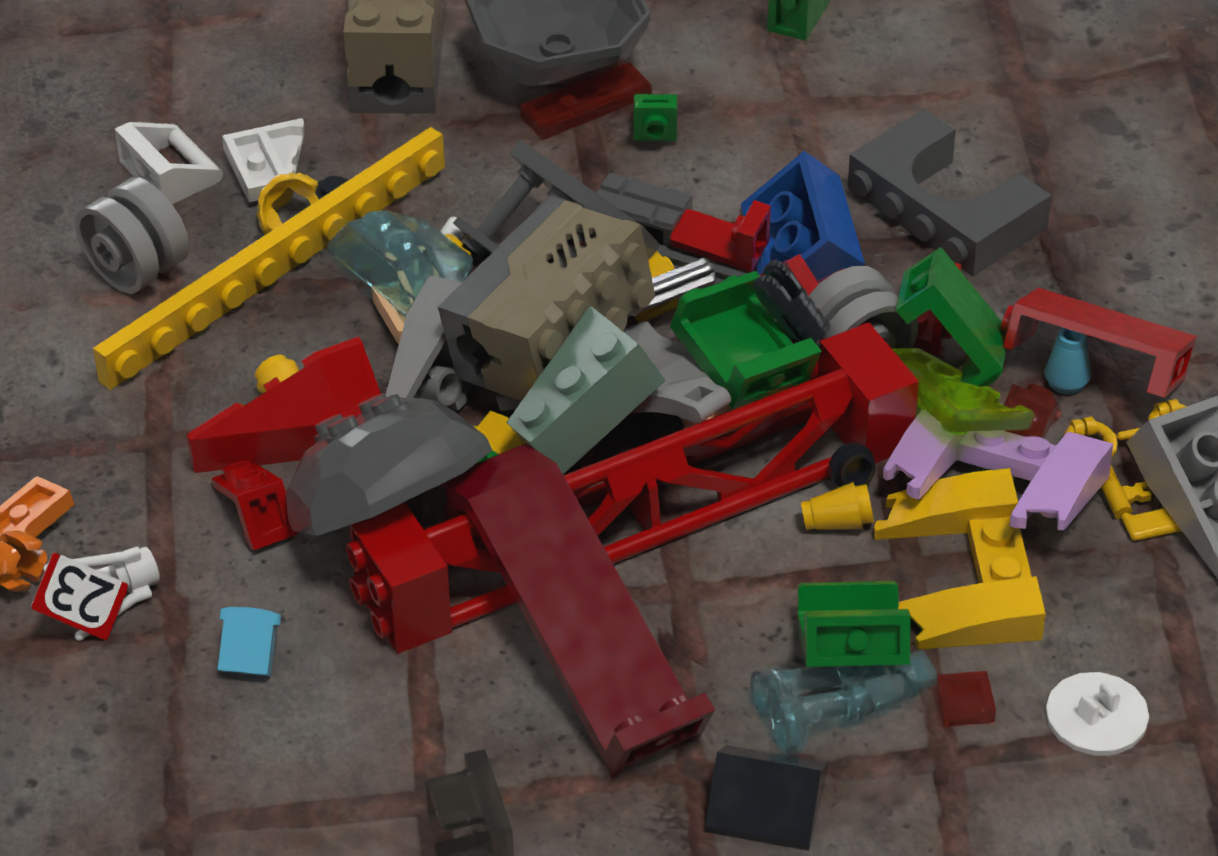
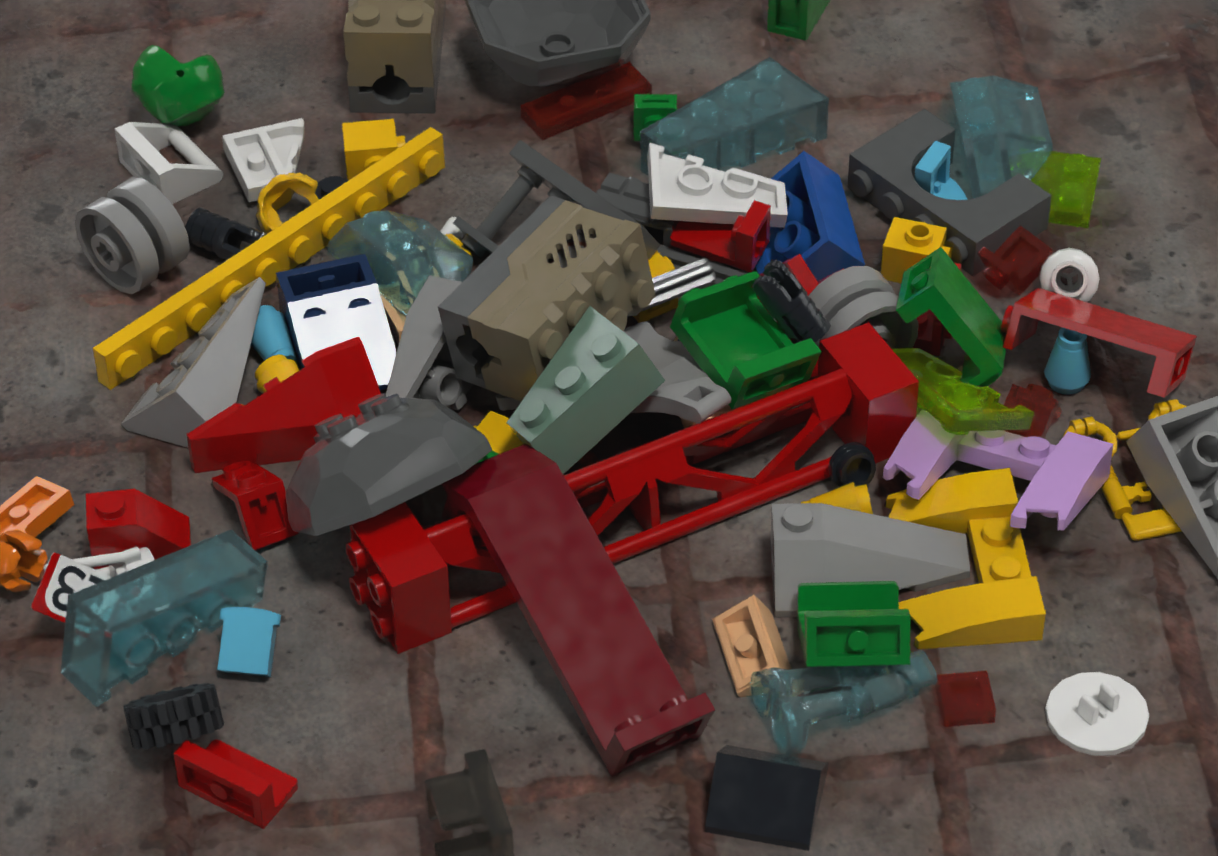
(133, 519): none -> red slope
(155, 610): none -> clear light blue wedge
(173, 716): none -> black tyre
(176, 90): none -> green piece
(204, 375): none -> light grey wedge
(218, 233): none -> black hinge
(234, 780): none -> red panel
(272, 335): none -> medium azure cone
(333, 305): none -> slope
(368, 143): none -> yellow brick
(703, 194): none -> white wing
(742, 119): none -> clear light blue wedge
(749, 642): none -> light nougat slope
(854, 546): none -> light grey wedge
(908, 244): none -> yellow brick
(934, 171): none -> medium azure tile
(999, 130): none -> clear light blue wedge
(1015, 261): none -> clear red bracket
(1072, 184): none -> clear neon green wing
(1082, 264): none -> white head

